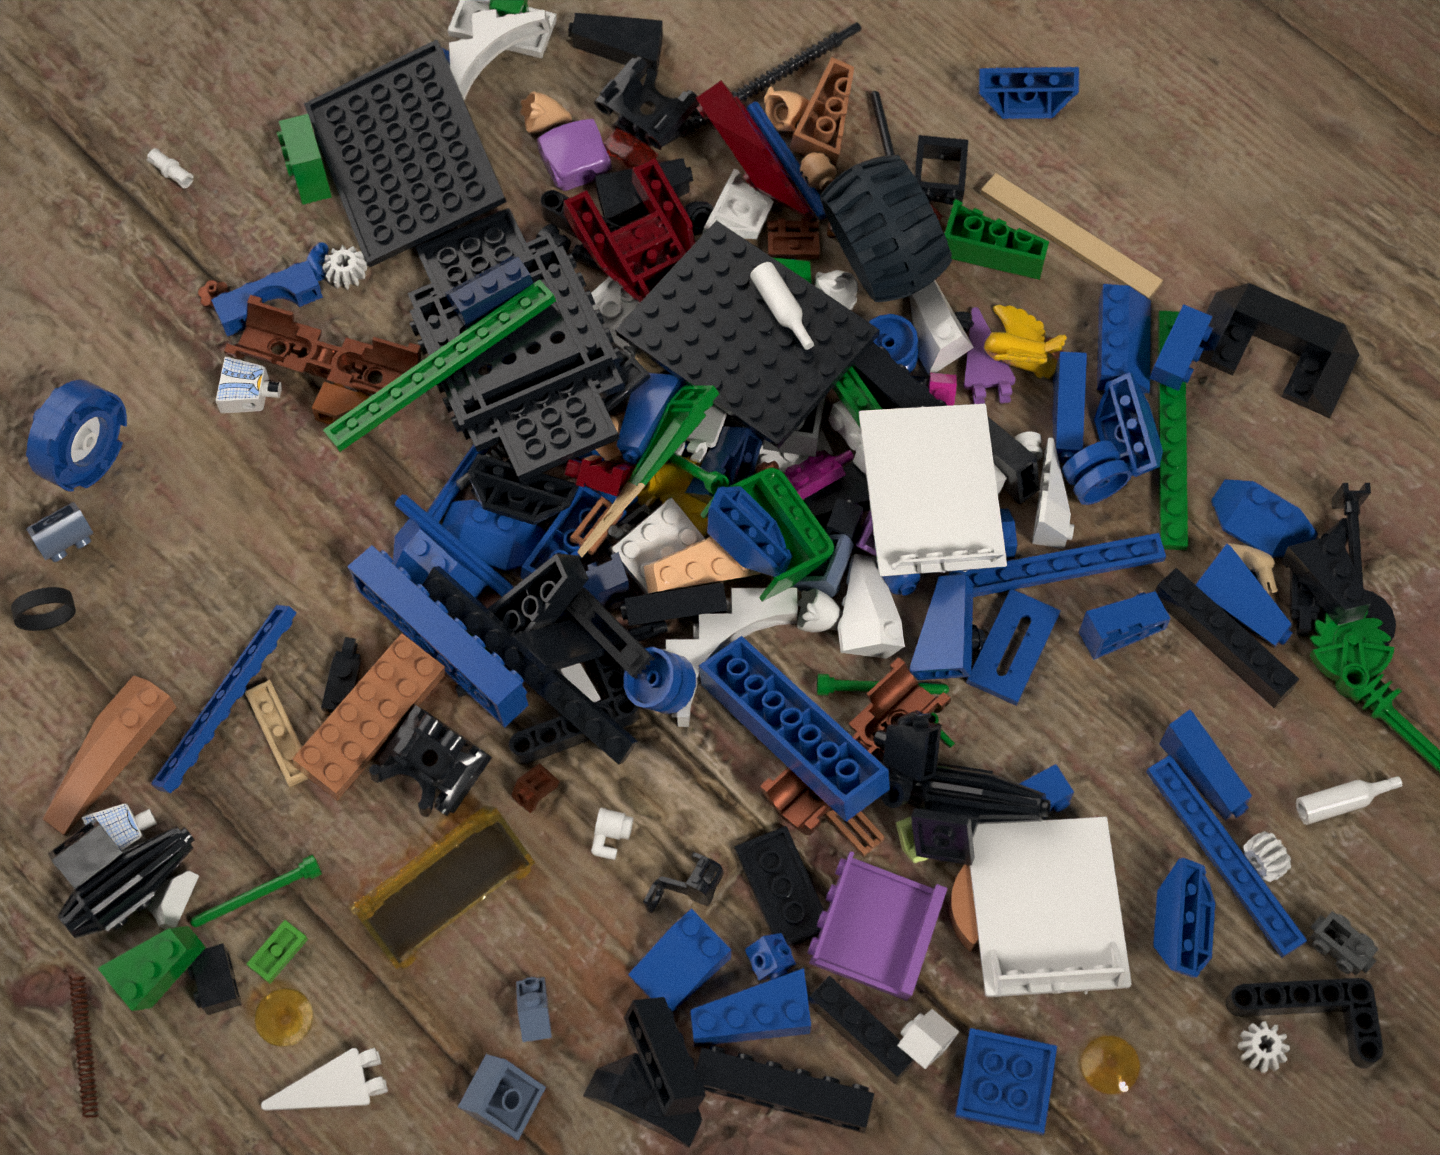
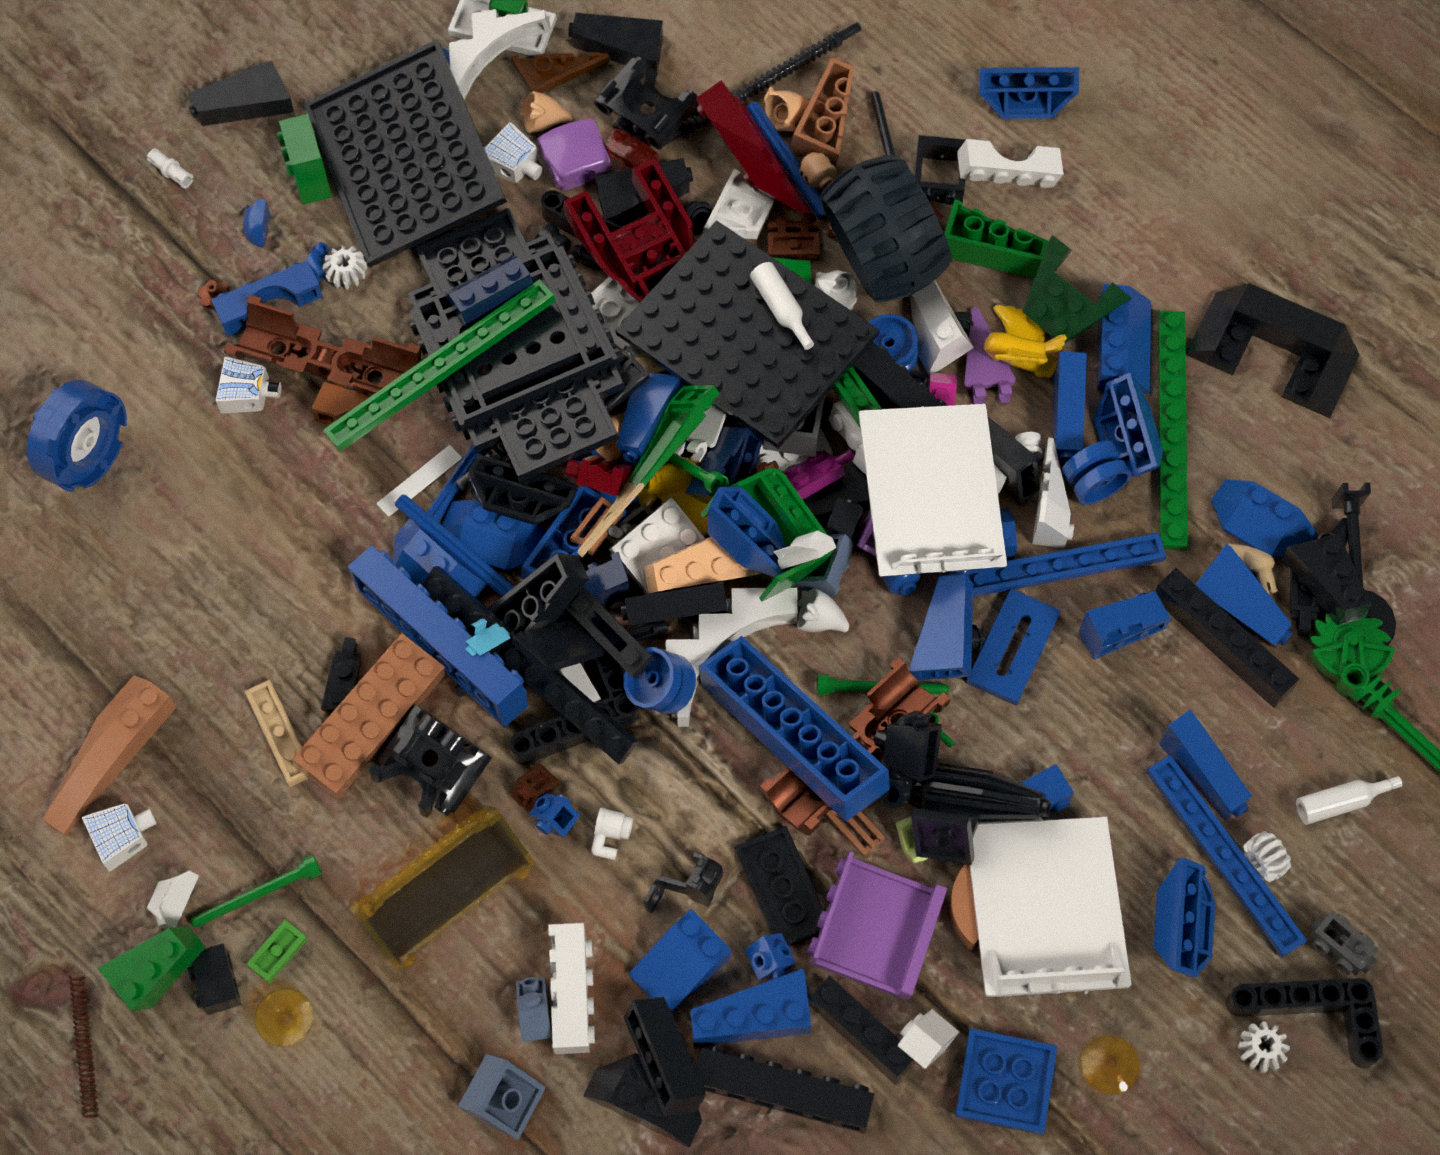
(40, 597): black tyre -> none
(60, 532): sand blue brick -> none
(110, 881): black piece -> none
(219, 705): blue plate -> none
(241, 97): none -> black slope
(256, 222): none -> blue brick
(332, 1085): white flag -> none
(420, 479): none -> white sticker
(485, 638): none -> medium azure piece
(513, 155): none -> white torso
(553, 70): none -> reddish brown wing
(554, 814): none -> blue brick
(570, 989): none -> white wedge
(805, 549): none -> white slope
(869, 615): white wedge -> none
(982, 162): none -> white arch
(1059, 305): none -> dark green wing
(1070, 236): tan tile -> none
(1182, 348): blue brick -> none

